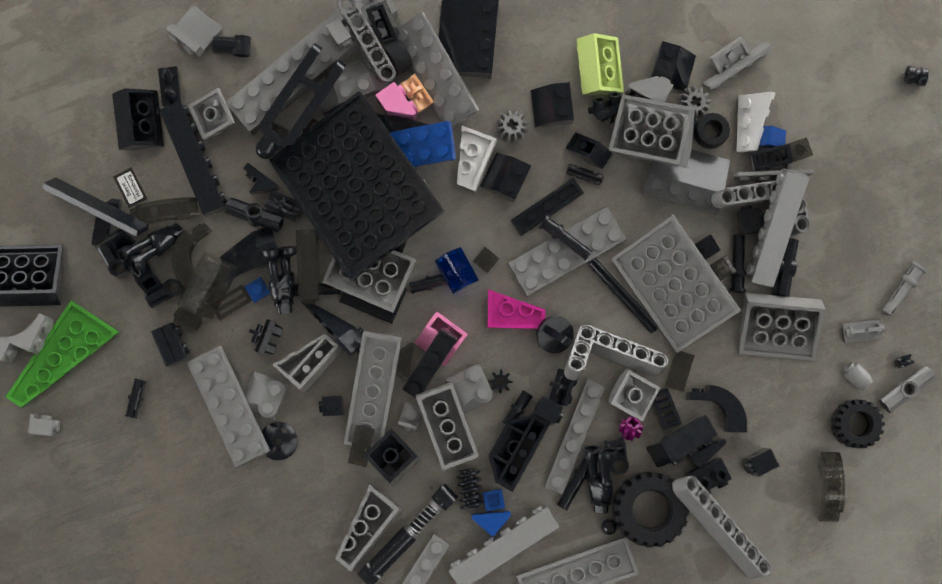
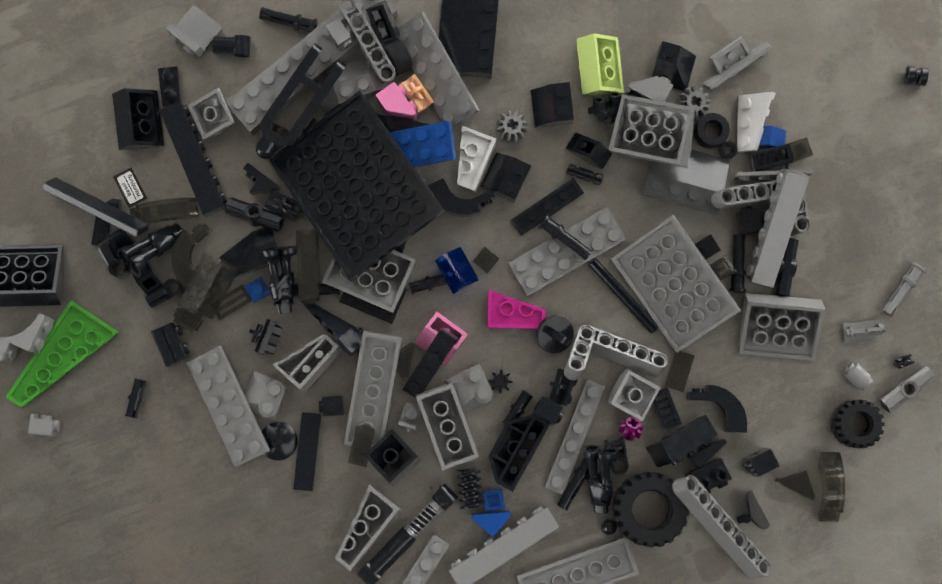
(297, 22): none -> black pin
(307, 451): none -> black tile
(457, 206): none -> black arch
(726, 145): none -> black bush
(754, 513): none -> black shield
(797, 482): none -> clear smoke slope

